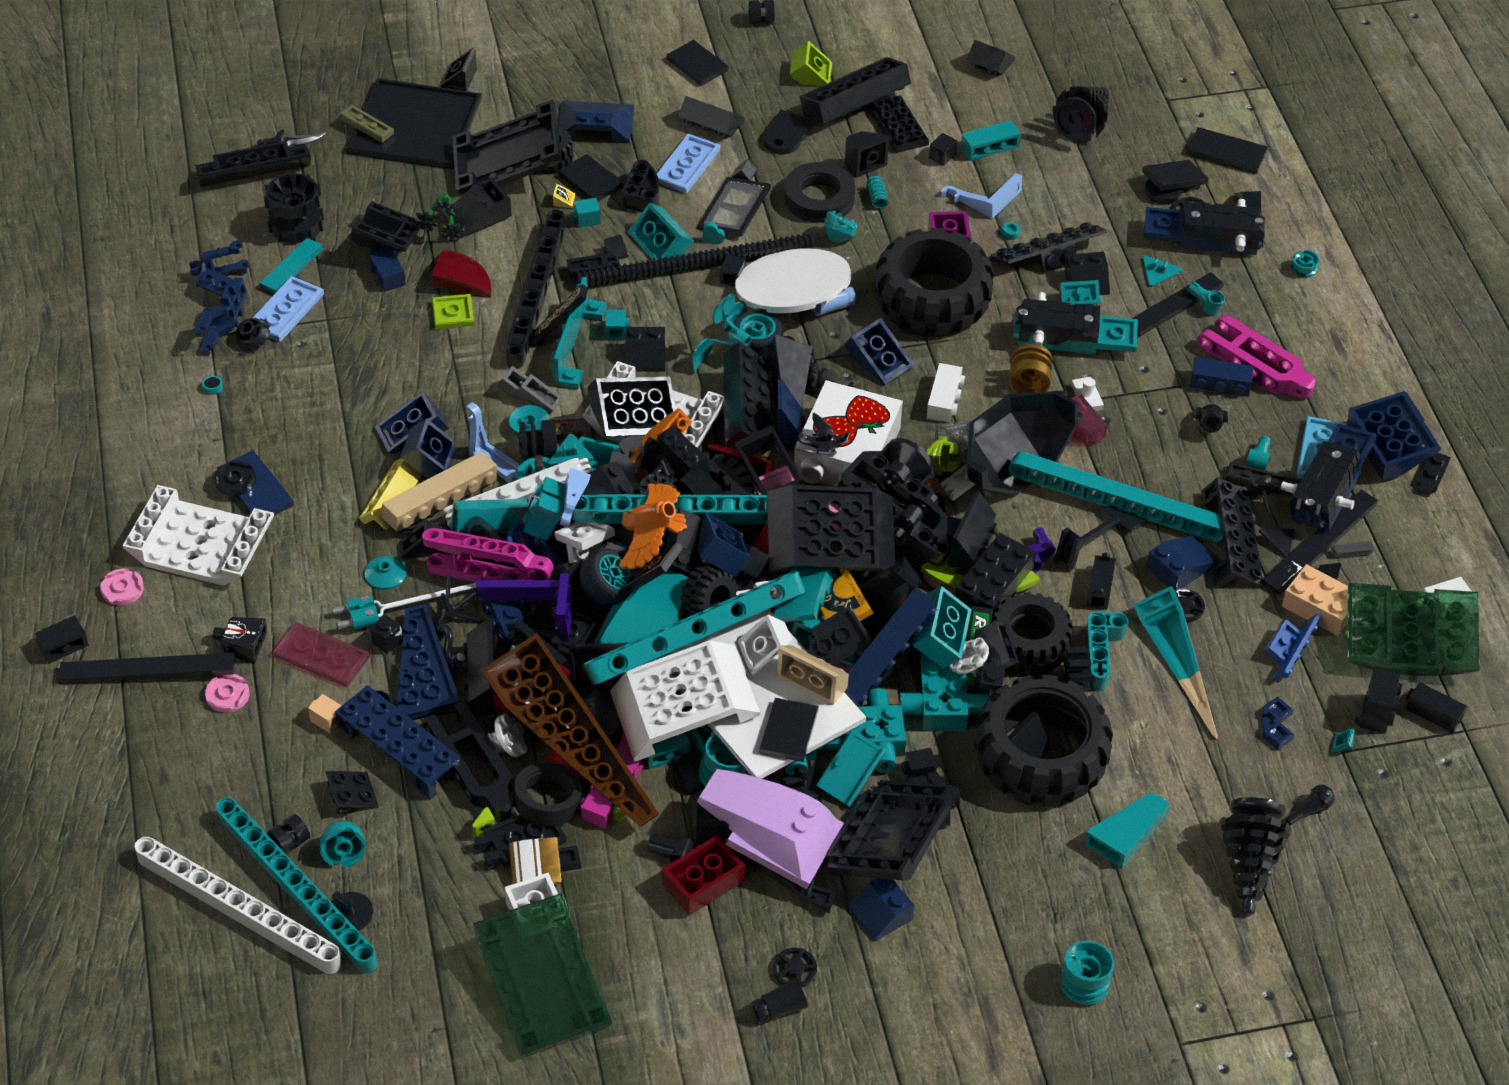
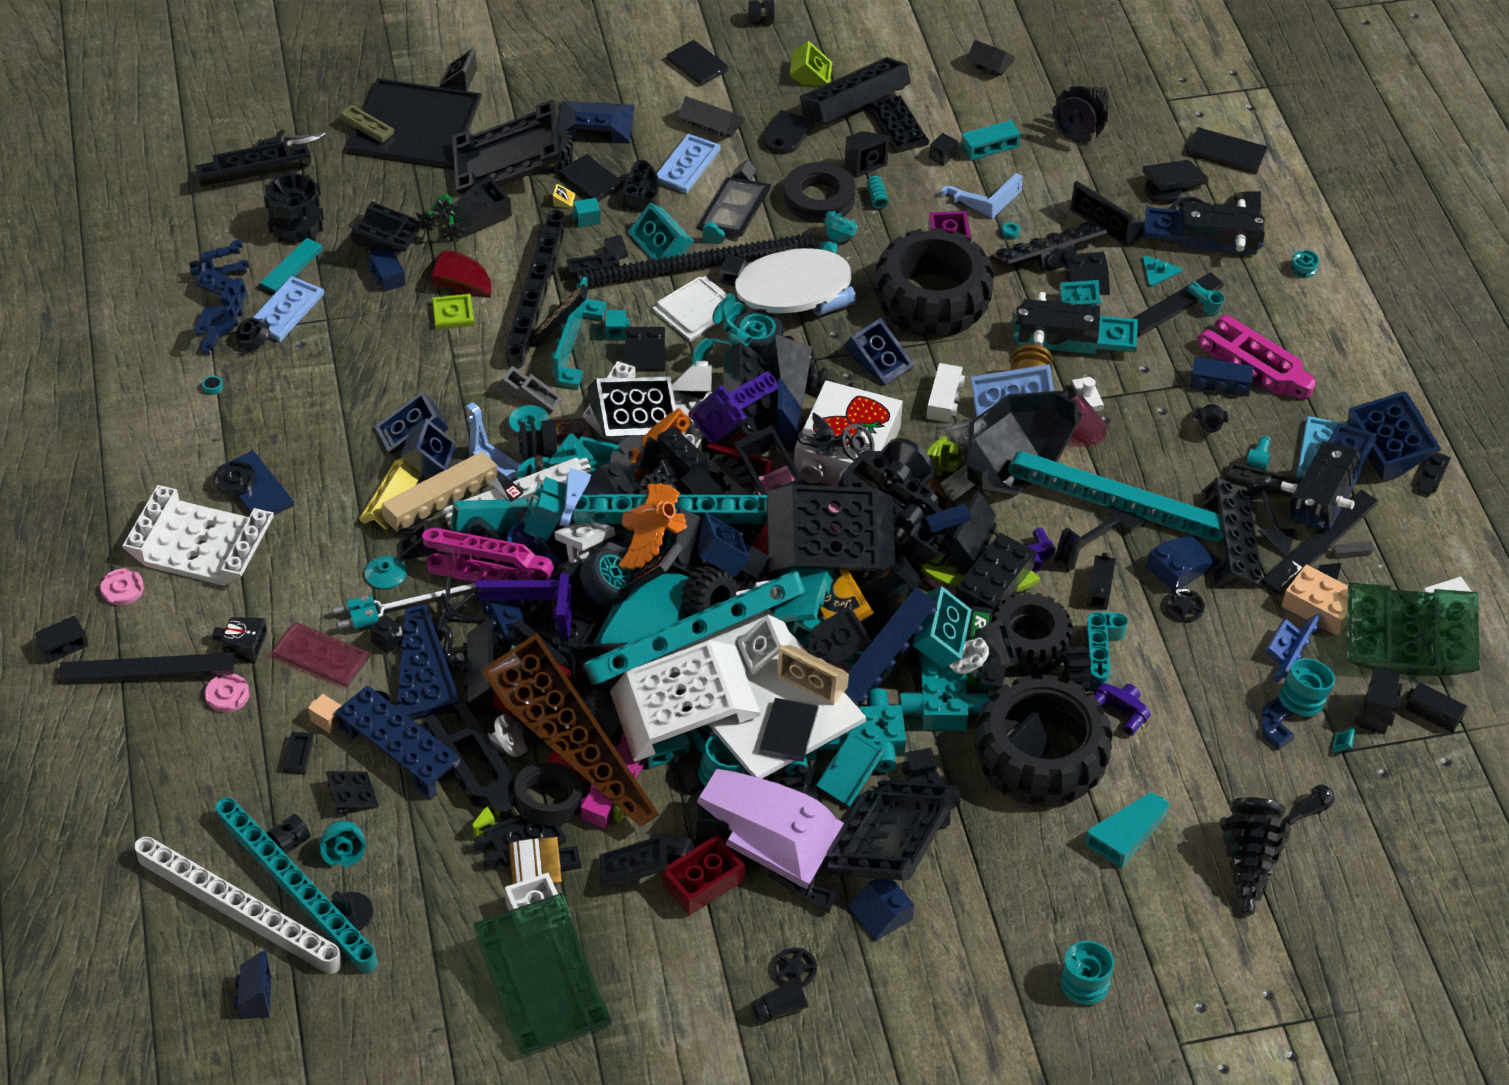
(254, 988): none -> dark blue slope
(298, 753): none -> black tile
(507, 487): none -> sticker
(633, 862): none -> black tile
(691, 307): none -> white piece
(695, 378): none -> white slope
(722, 410): none -> dark purple bracket
(828, 246): none -> teal slope
(856, 442): none -> black wheel
(948, 518): none -> dark blue tile
(993, 387): none -> light blue tile
(1106, 214): none -> black slope
(1125, 701): none -> dark purple connector
(1168, 629): teal plate -> none
(1306, 687): none -> teal wheel

